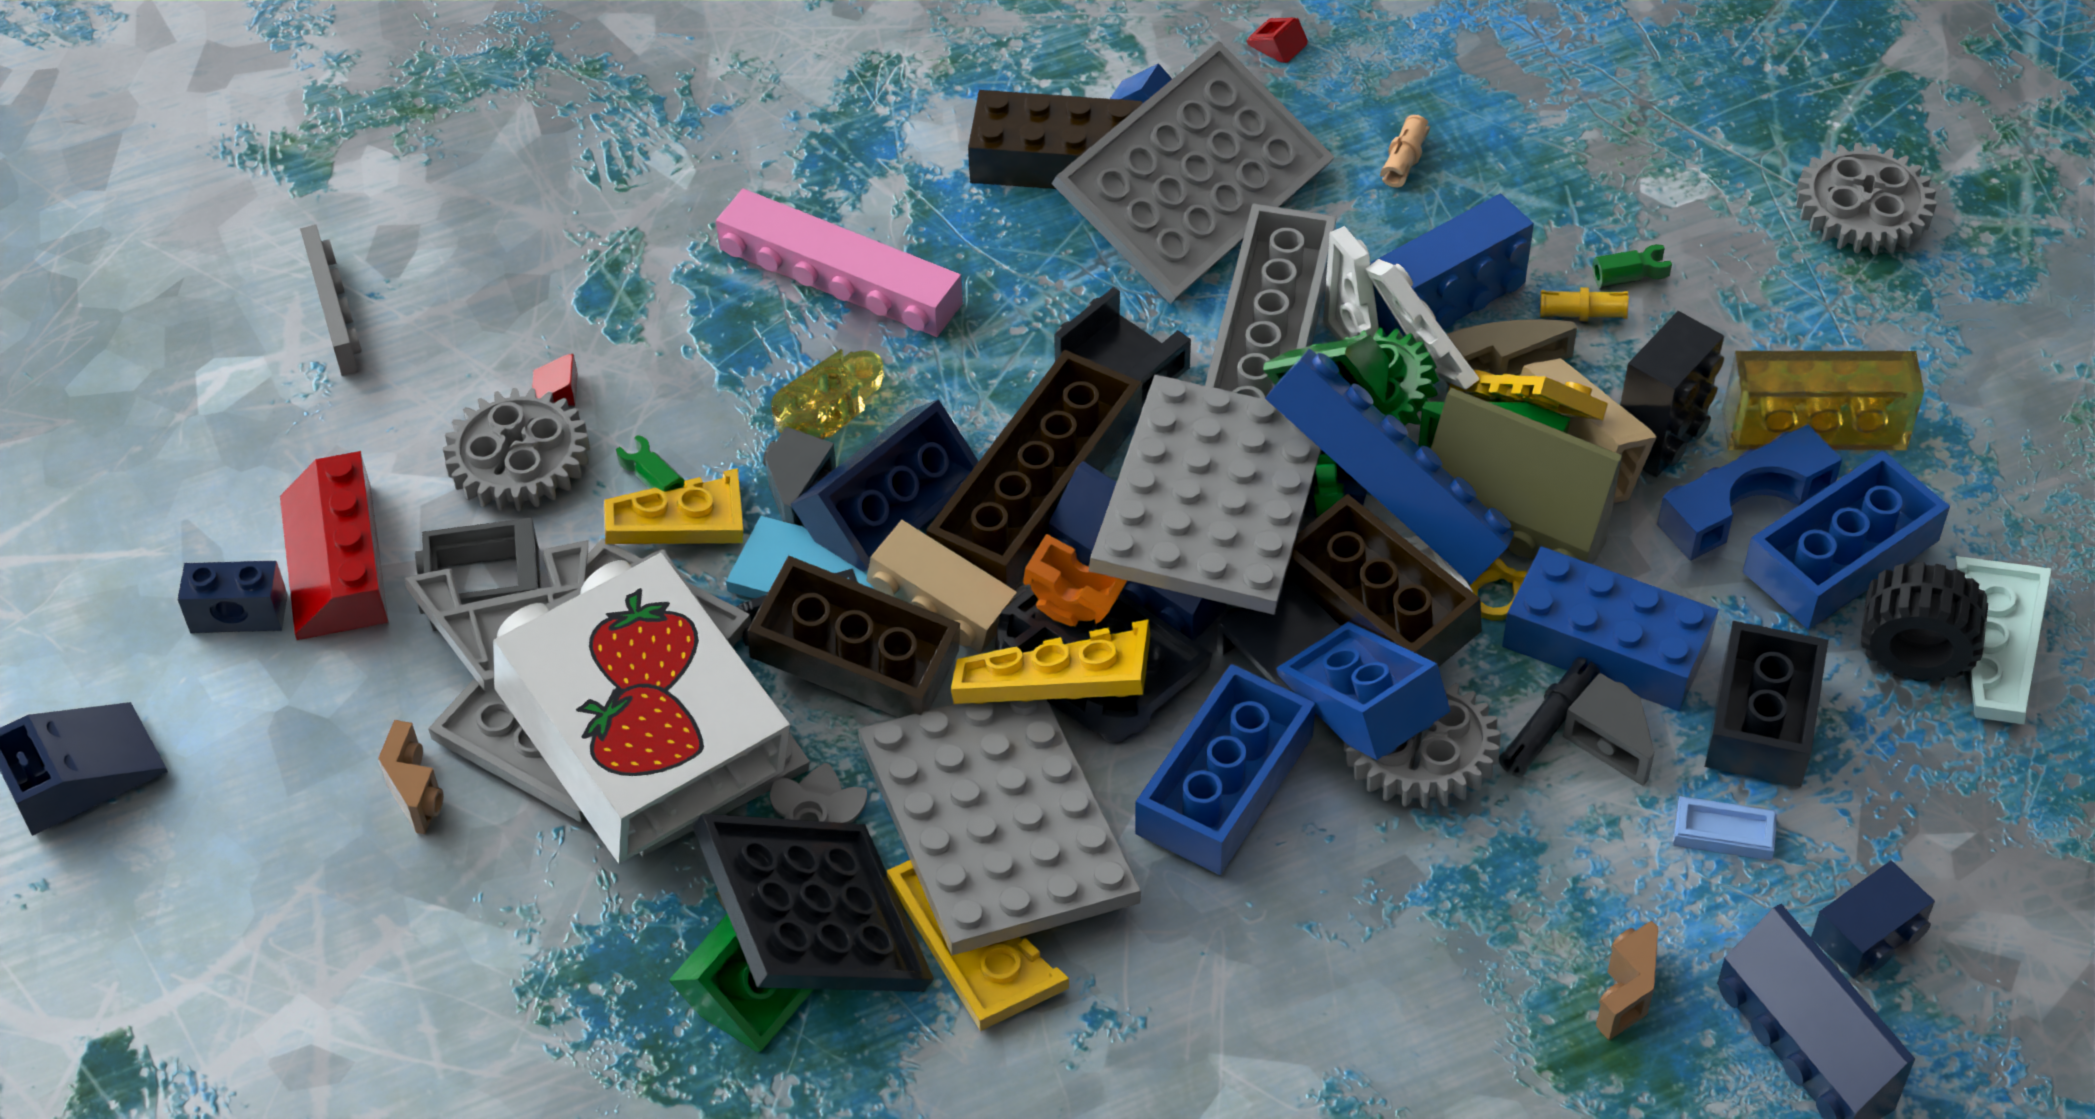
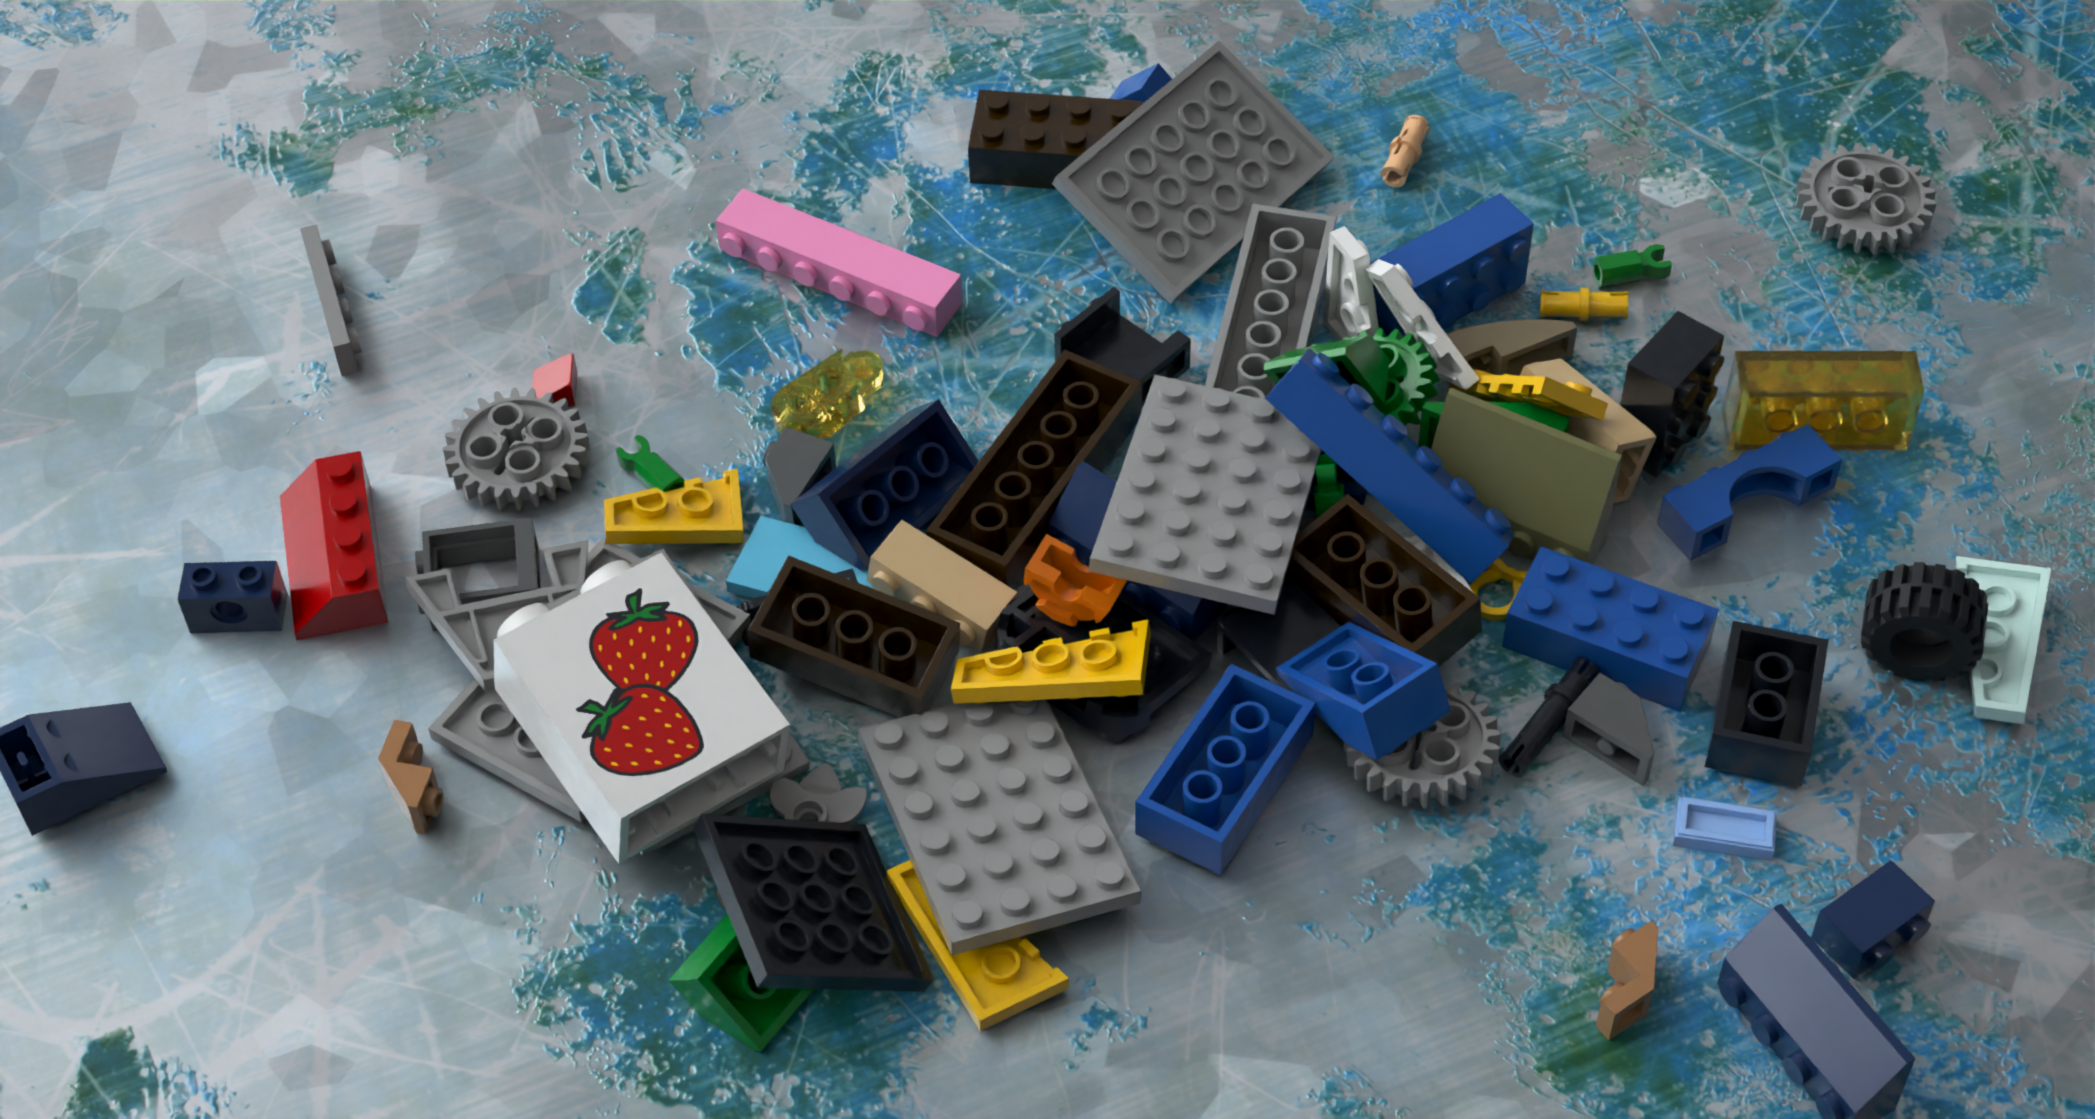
(1279, 38): red slope -> none
(1844, 538): blue brick -> none

